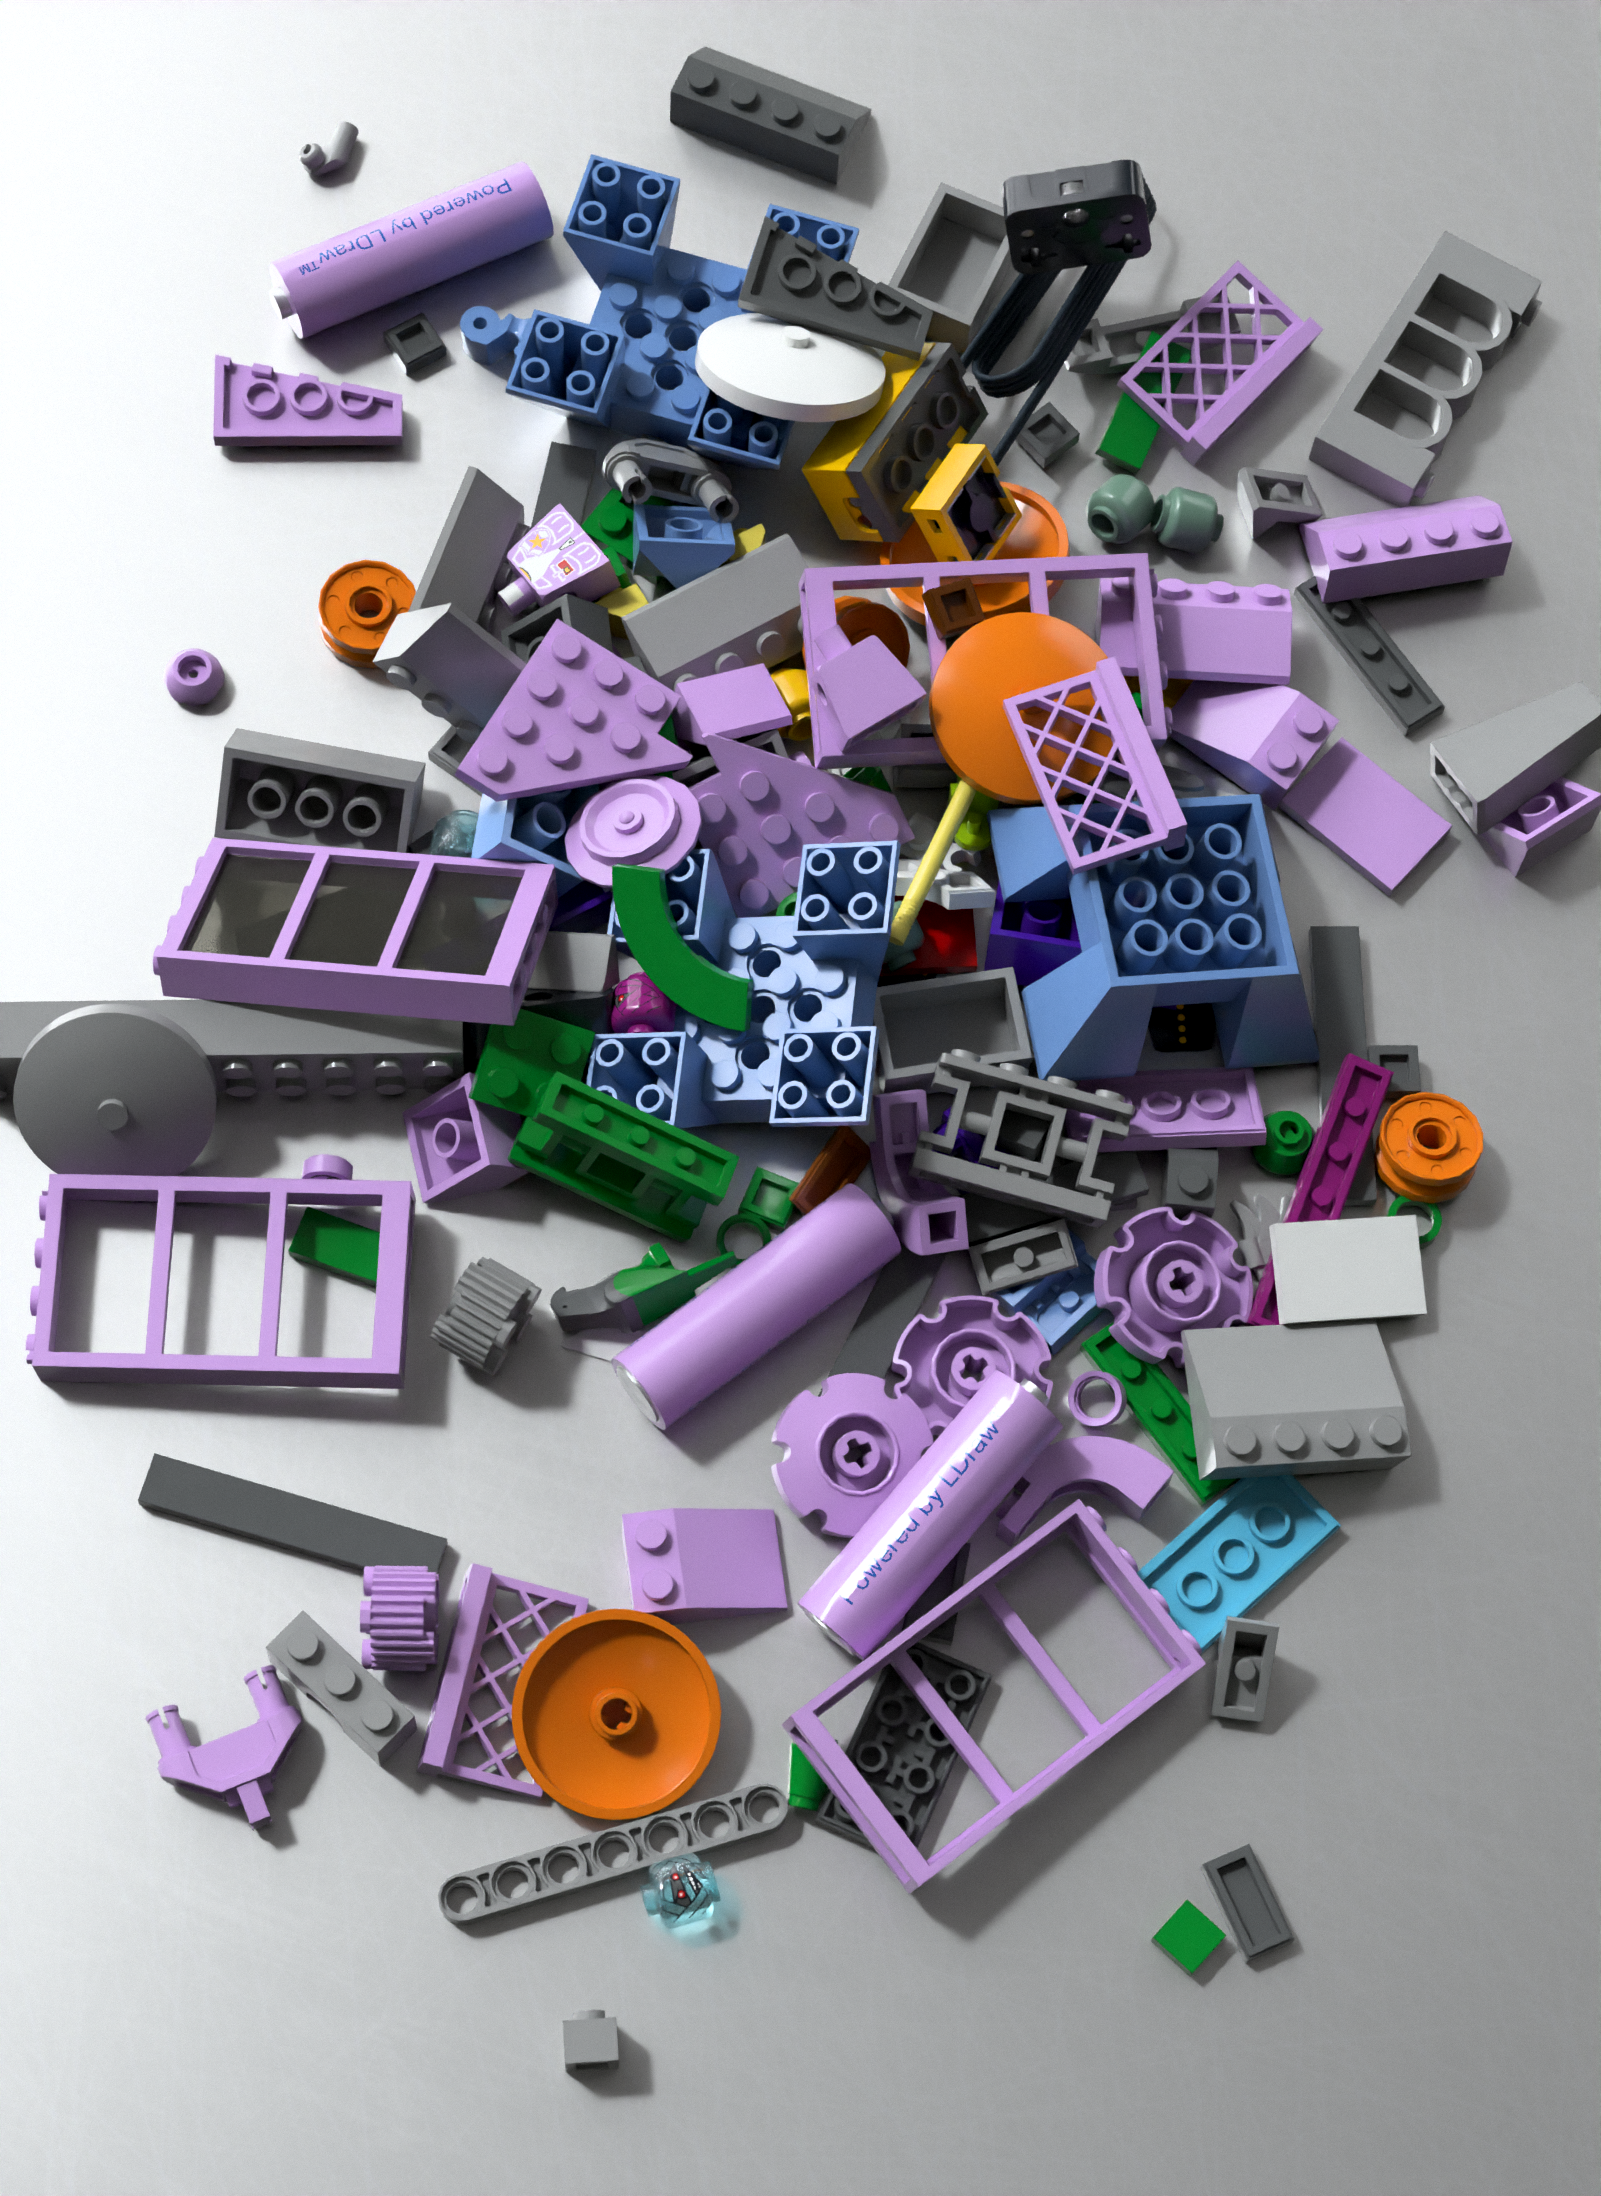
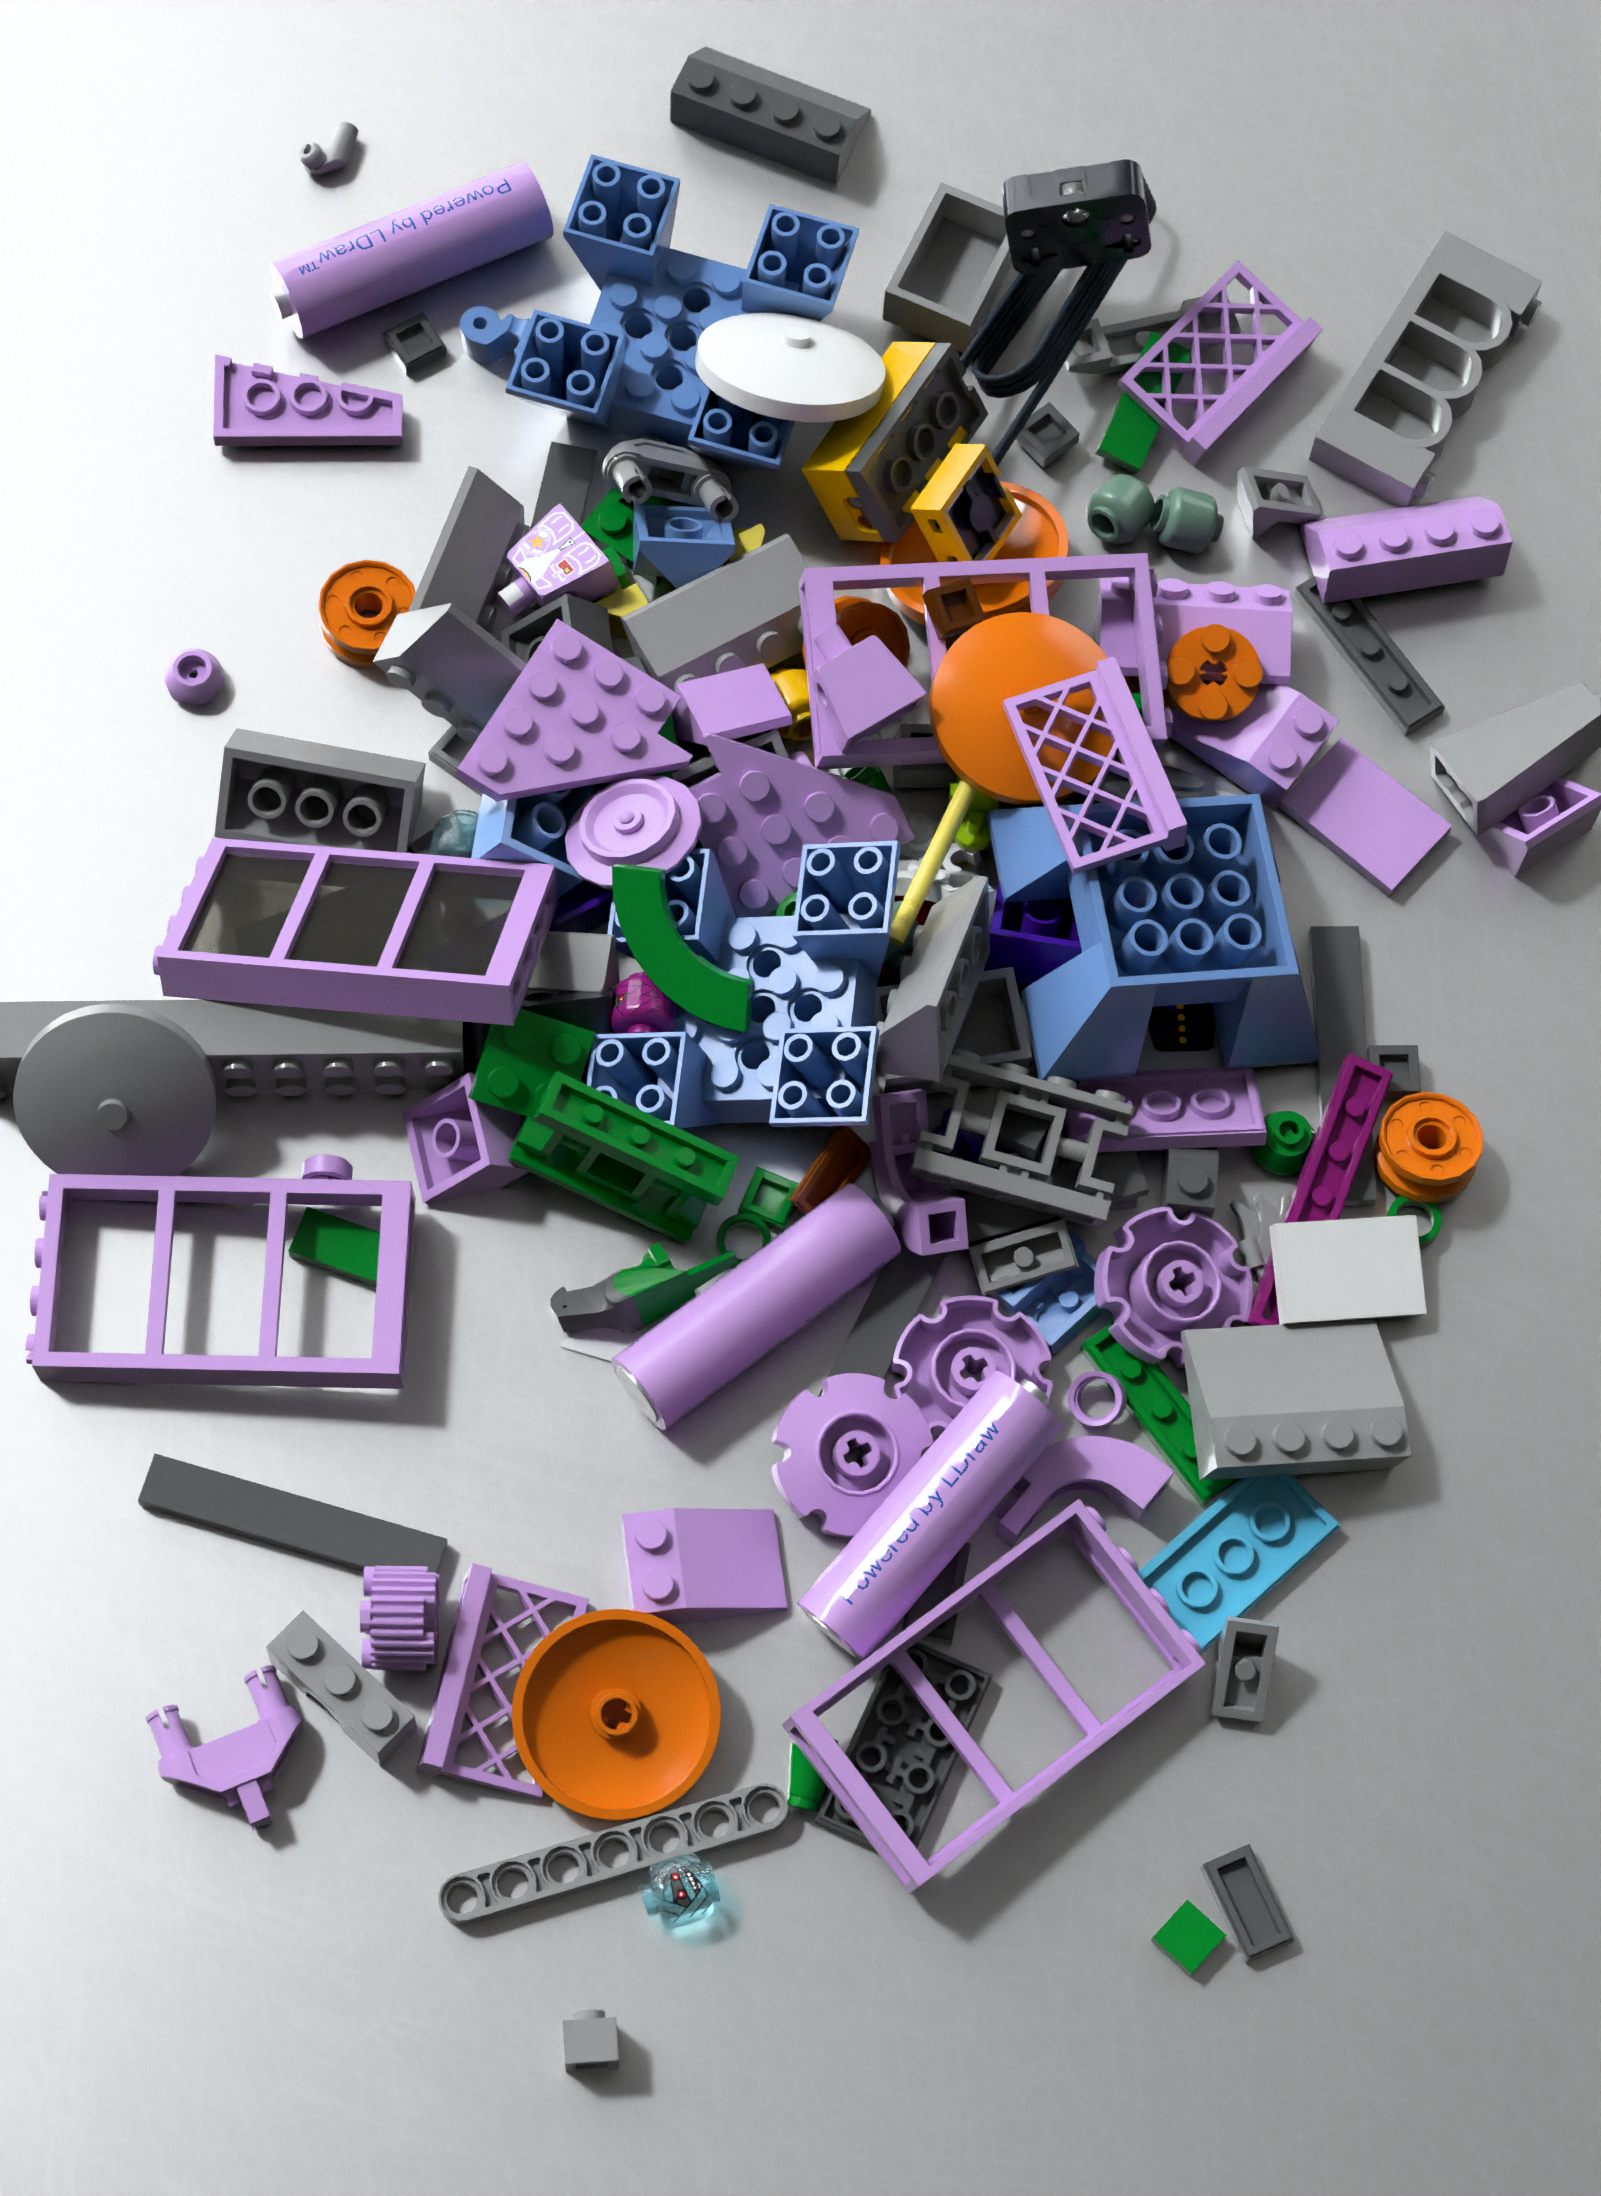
(485, 1314): light grey brick -> none
(815, 291): dark grey wing -> none
(937, 985): none -> light grey slope
(1211, 701): none -> orange plate

